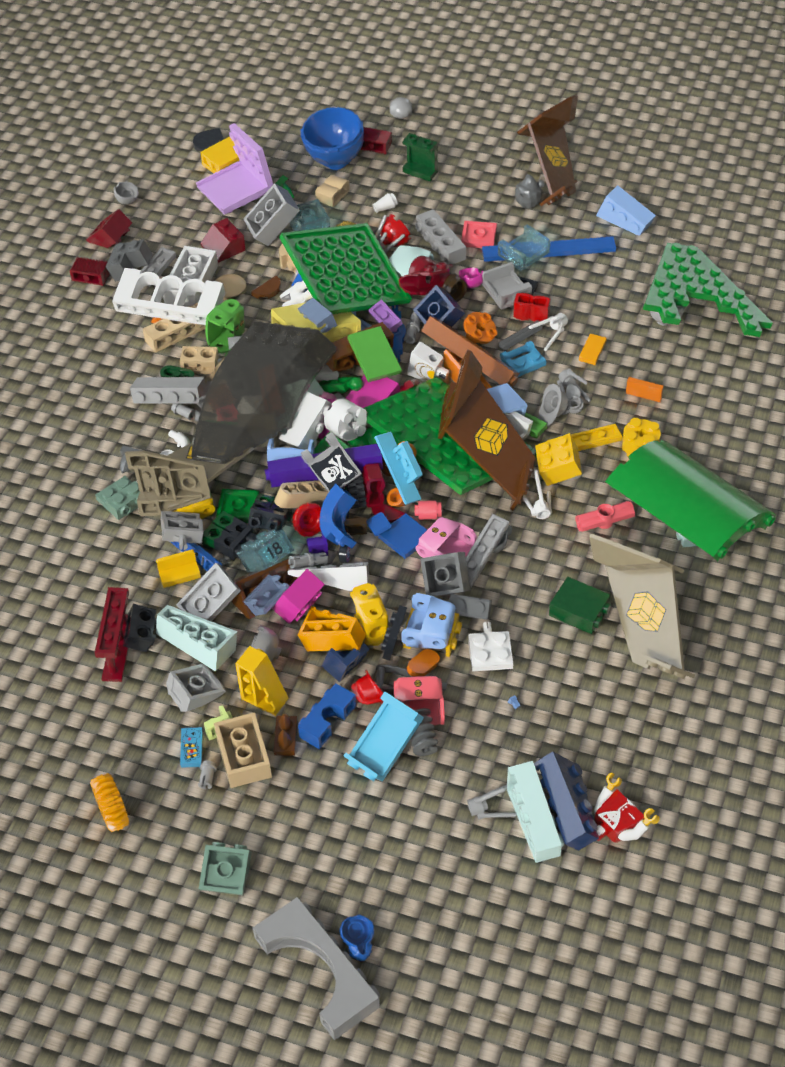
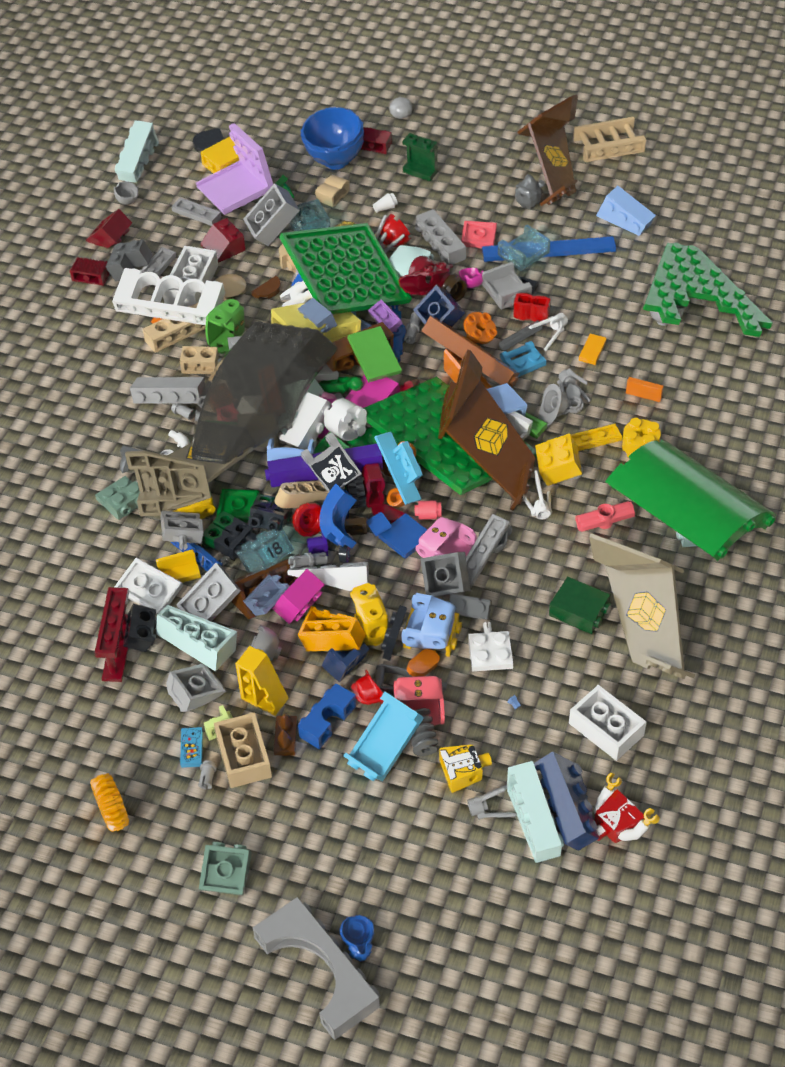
(136, 151): none -> light aqua wedge
(149, 585): none -> white tile
(173, 371): dark green plate -> none
(196, 211): none -> light grey plate
(426, 363): white torso -> none
(462, 765): none -> torso
(607, 722): none -> white brick
(609, 149): none -> tan fence

